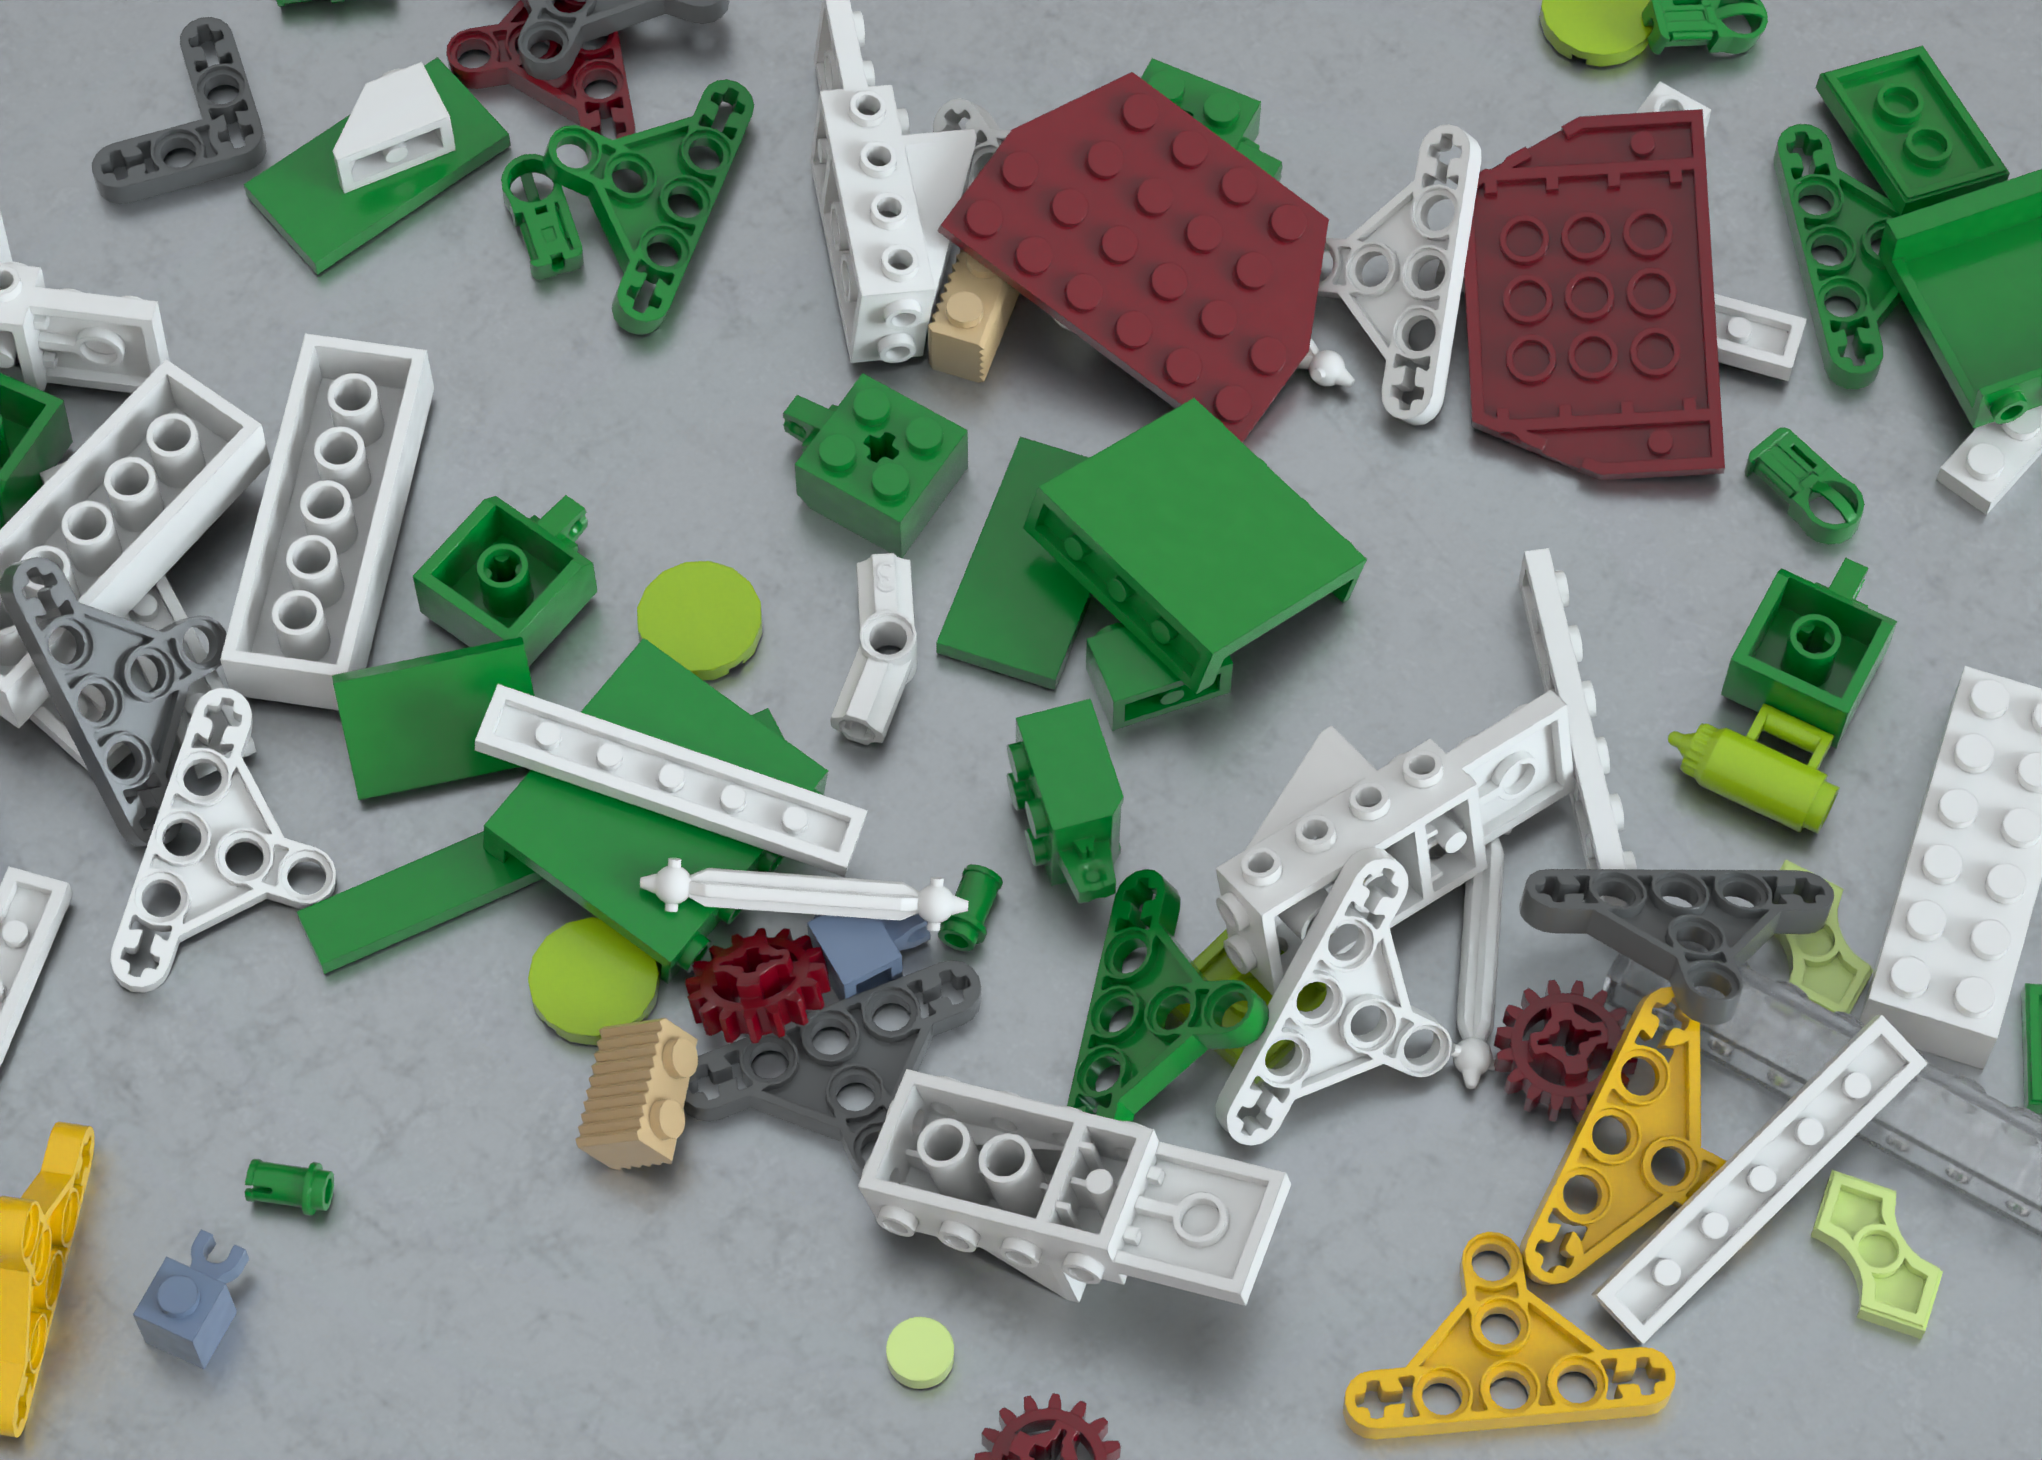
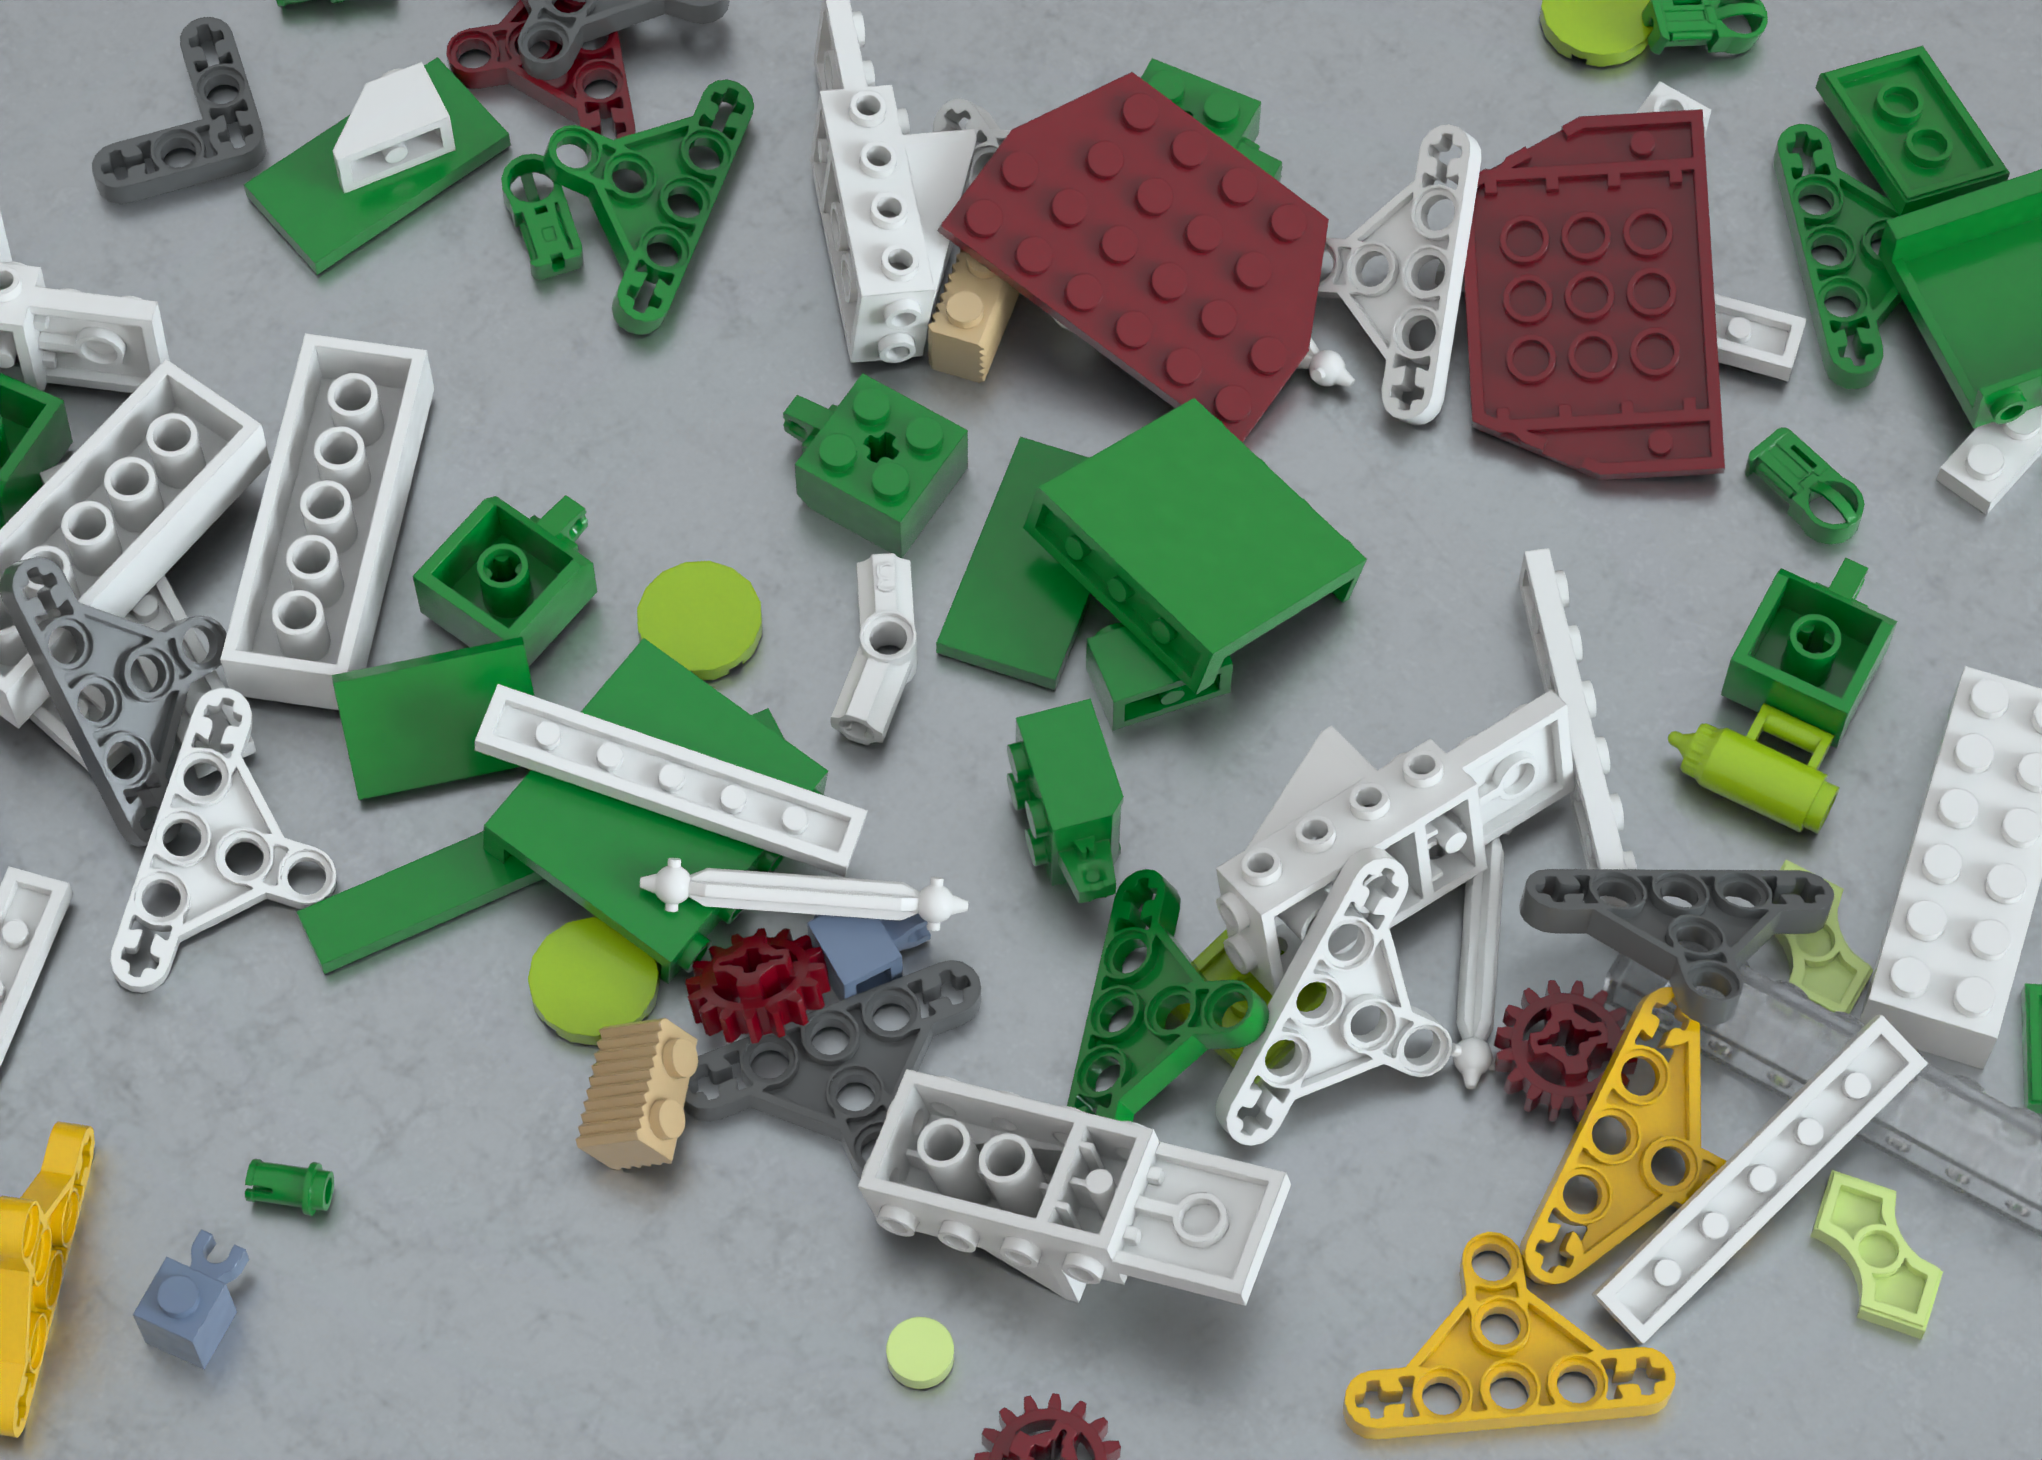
(966, 929): green pin -> none

